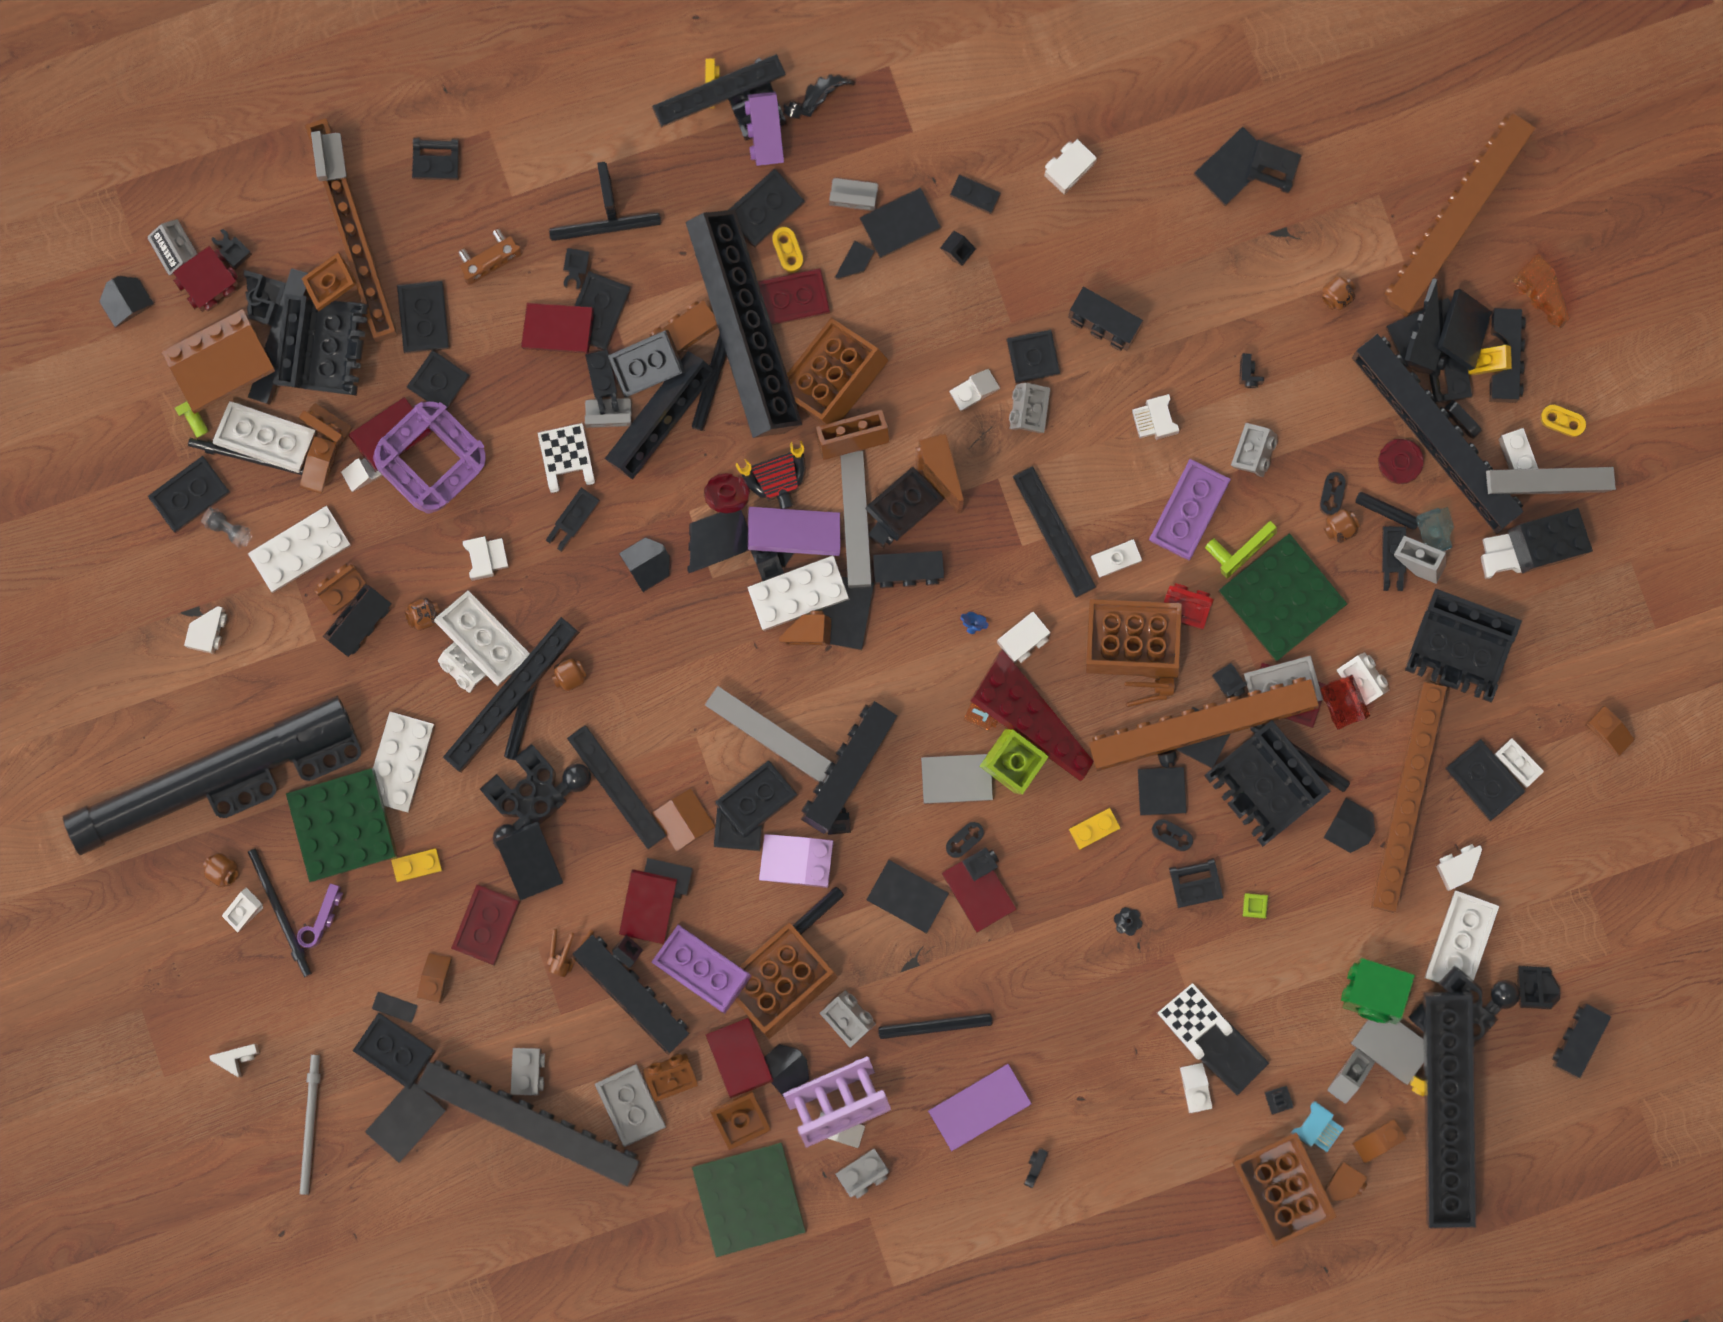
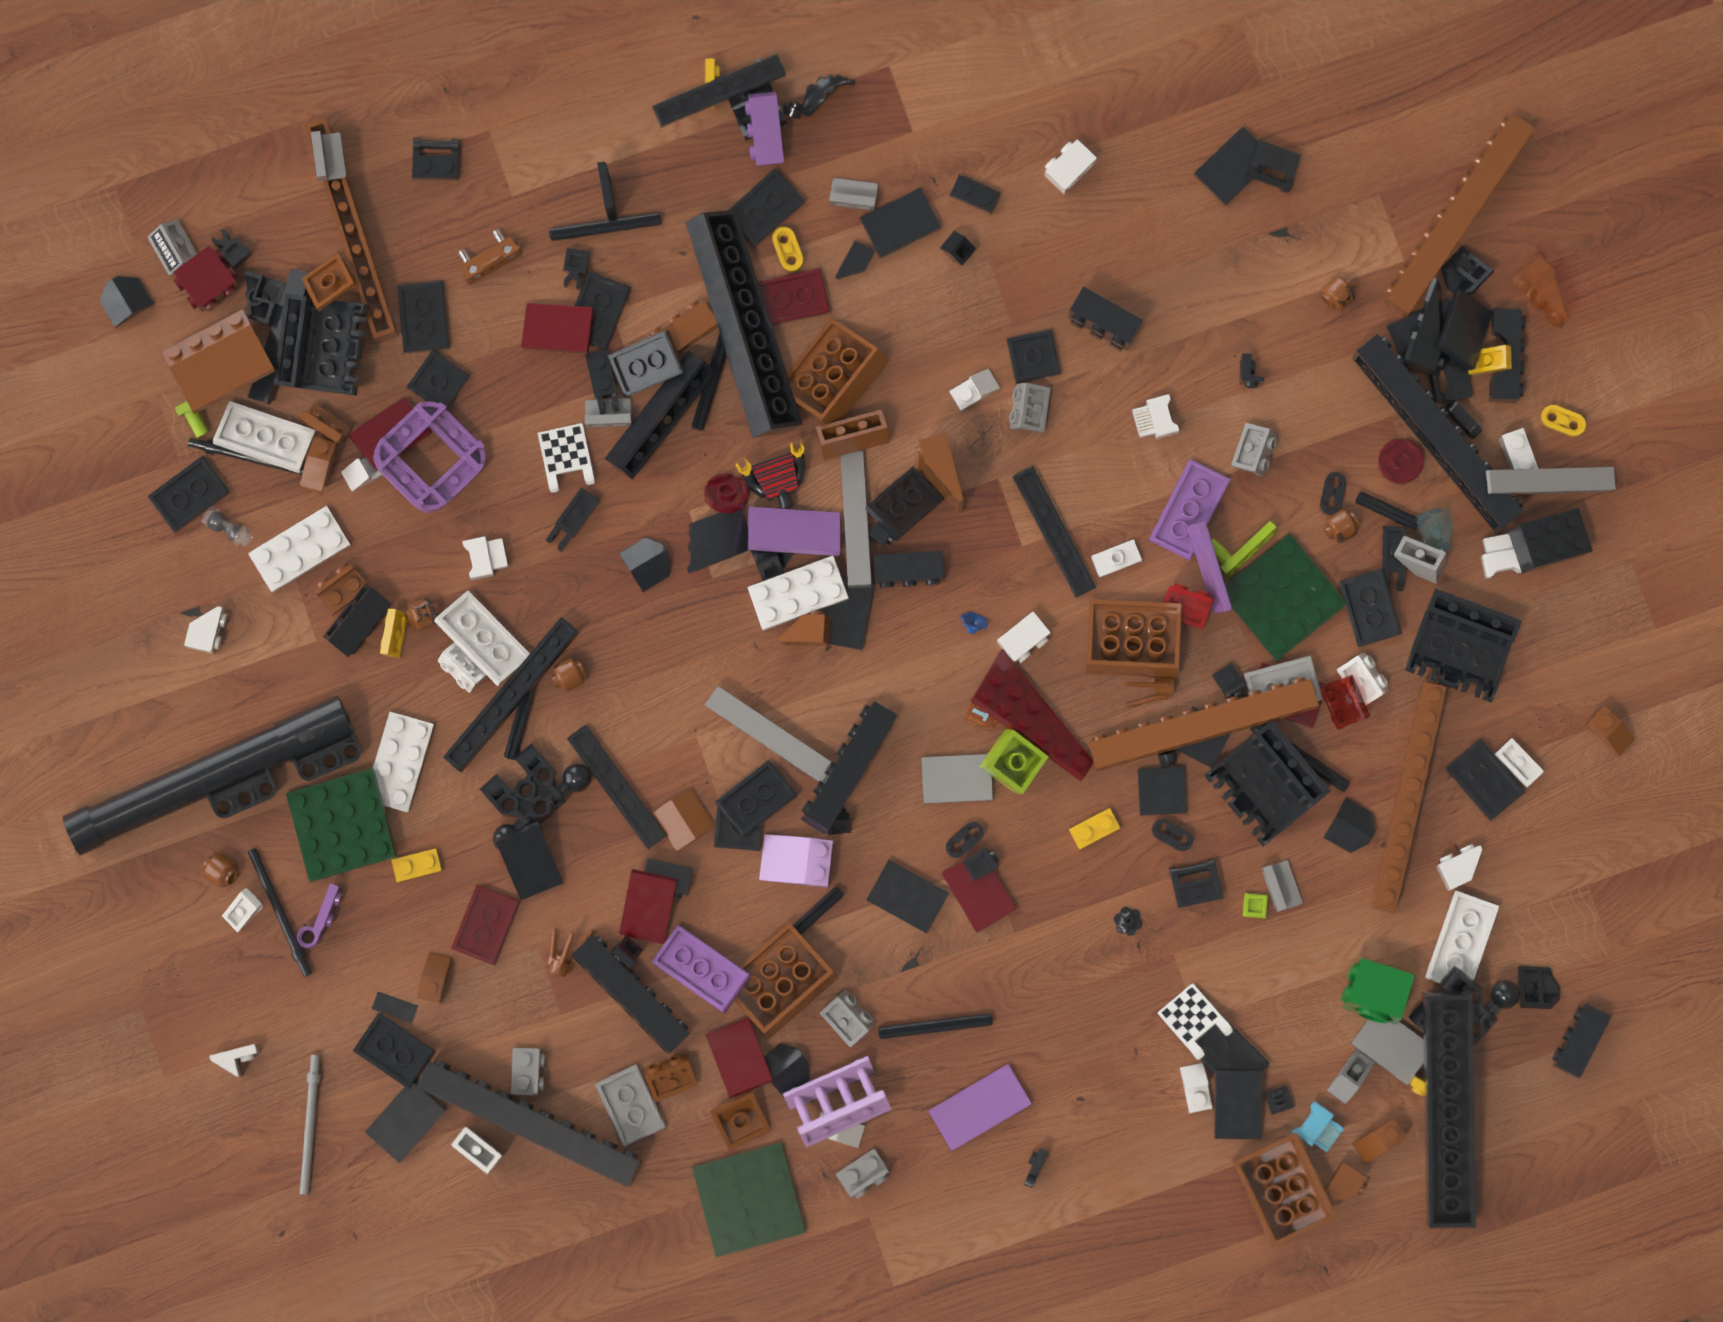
(393, 633): none -> yellow plate
(477, 1150): none -> white brick
(1209, 566): none -> medium lavender tile
(1238, 1104): none -> black tile
(1281, 886): none -> light grey panel
(1371, 607): none -> black tile
(1465, 272): none -> black slope

